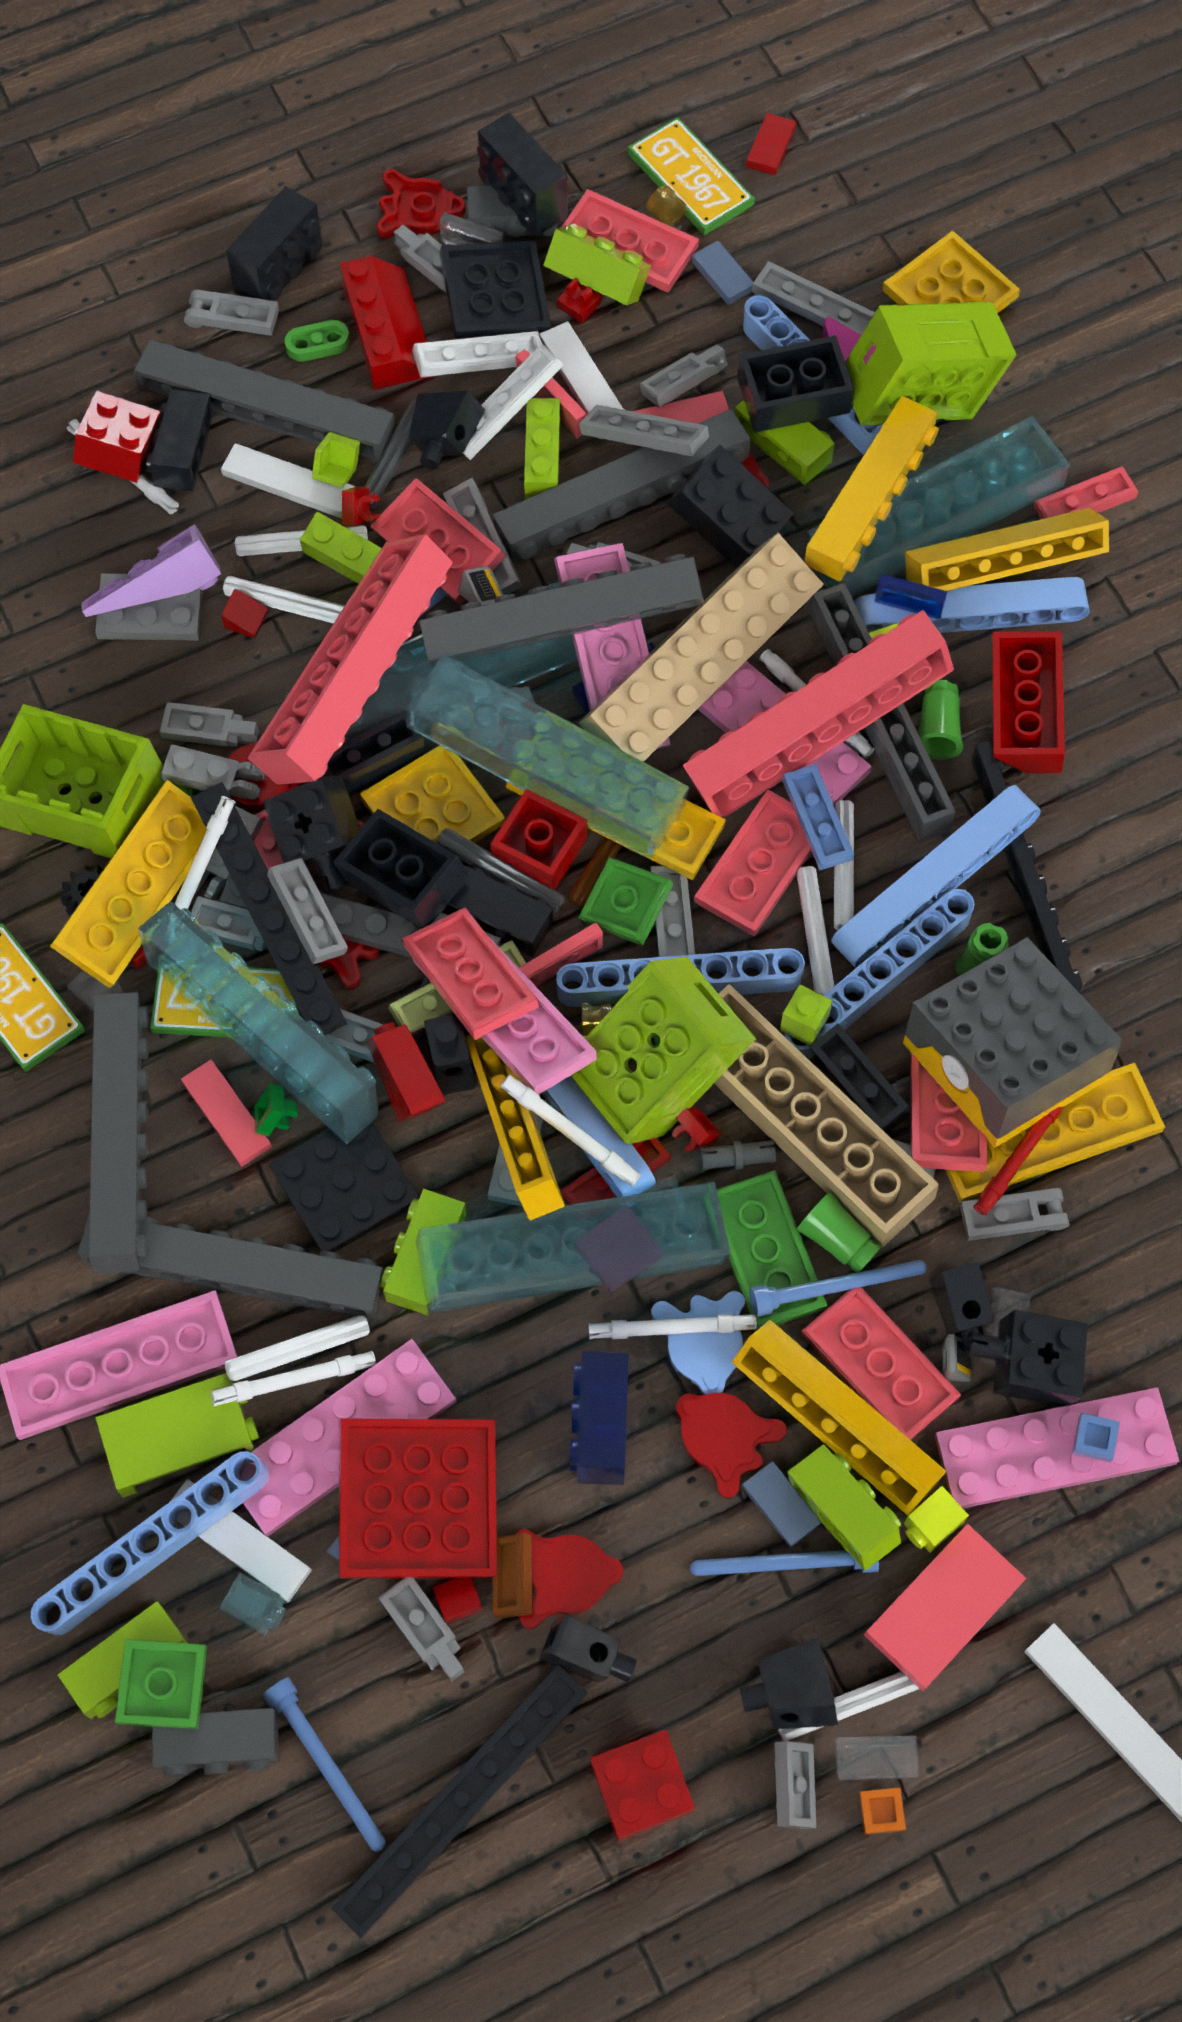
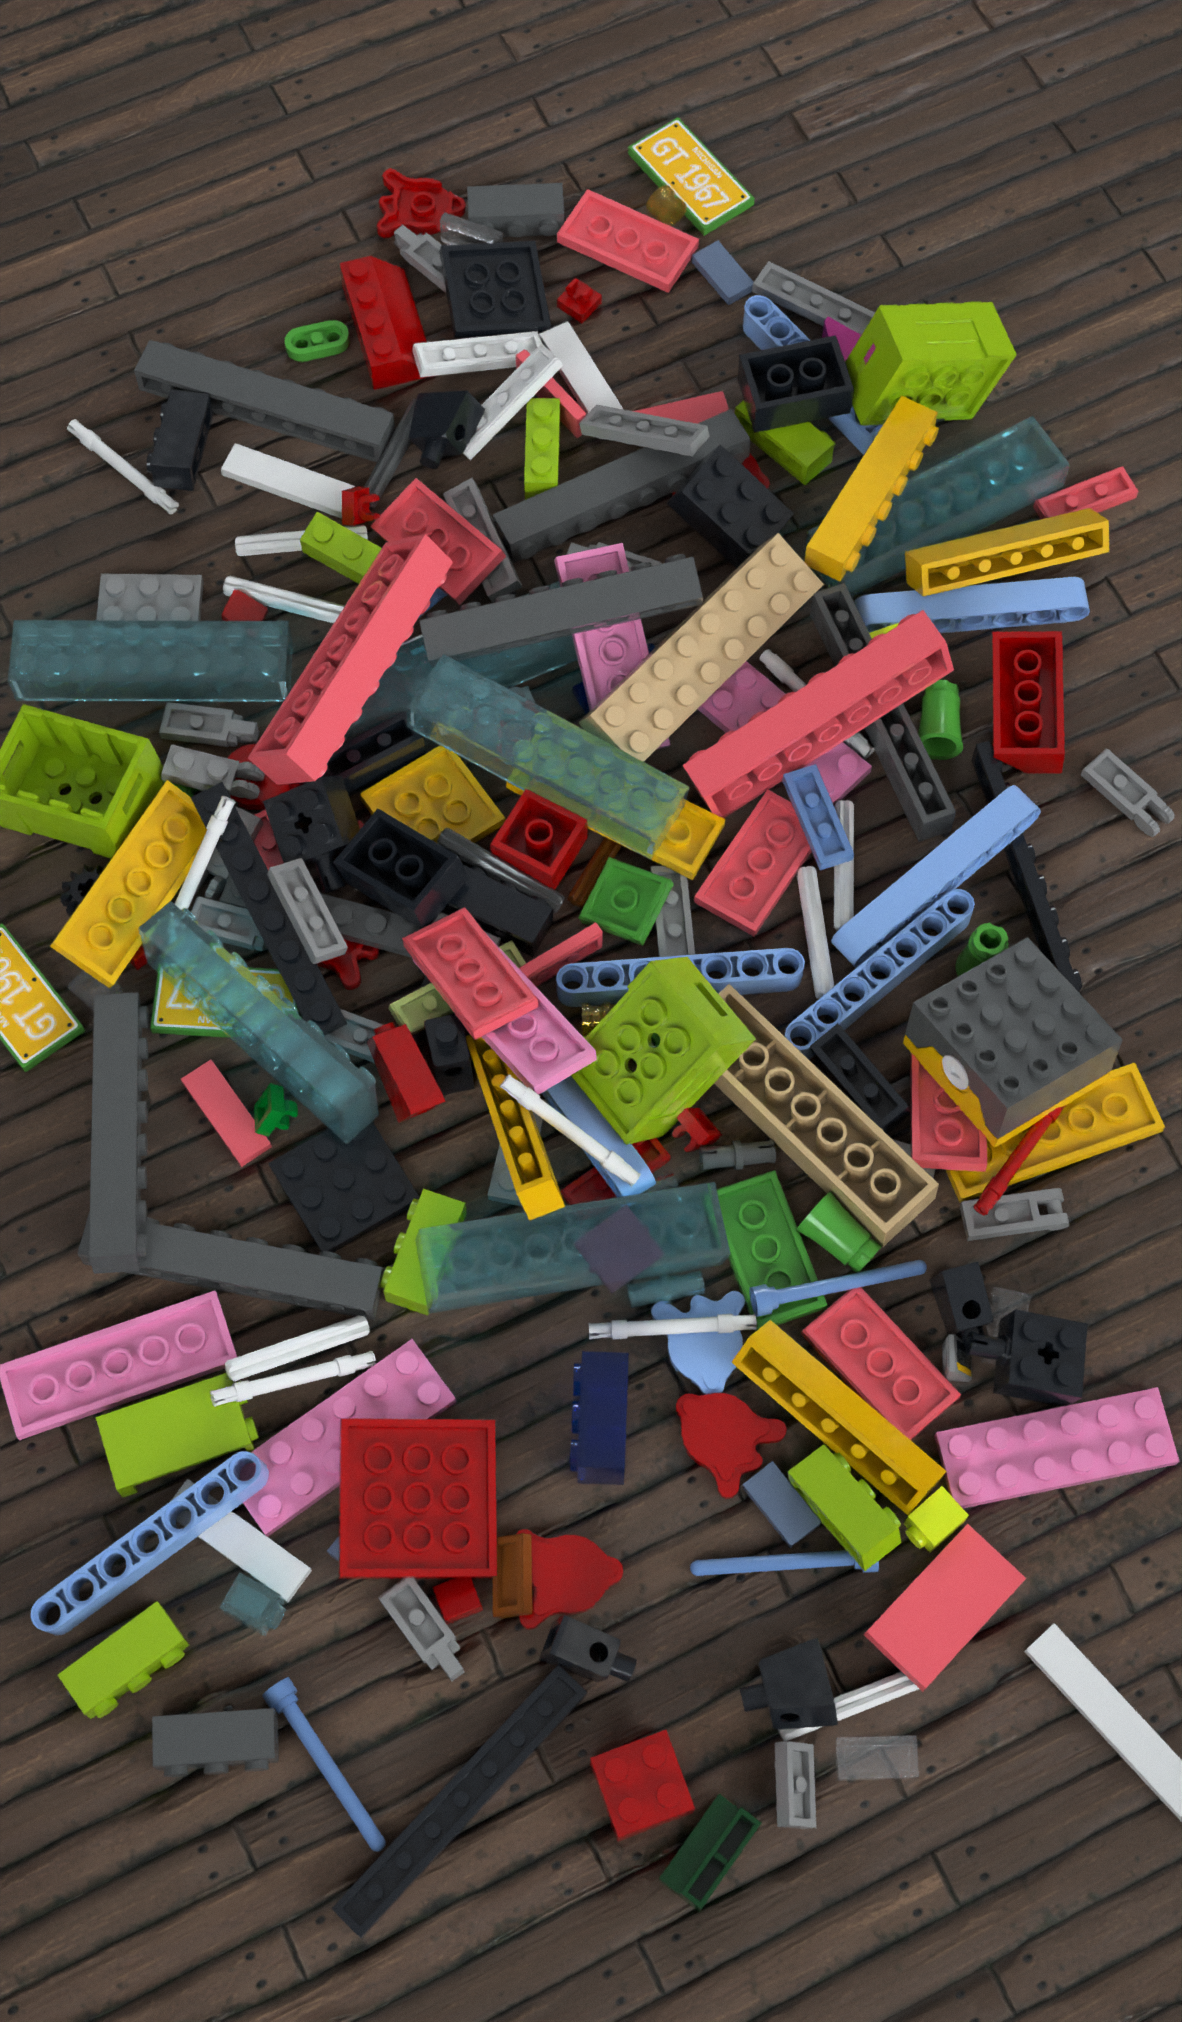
(115, 436): red brick -> none
(150, 660): none -> clear light blue brick
(161, 1684): bright green plate -> none
(179, 568): lavender wedge -> none
(231, 312): light grey plate -> none
(275, 246): black brick -> none
(336, 459): lime panel -> none
(479, 586): slope -> none
(522, 174): black brick -> none
(597, 264): lime brick -> none
(665, 1289): none -> clear light blue pin
(683, 375): light grey hinge -> none
(709, 1852): none -> dark green piece
(771, 144): red tile -> none
(805, 1015): lime brick -> none
(882, 1811): orange plate -> none
(910, 596): clear blue tile -> none
(950, 274): yellow plate -> none
(1096, 1437): medium blue plate -> none
(1127, 791): none -> light grey hinge

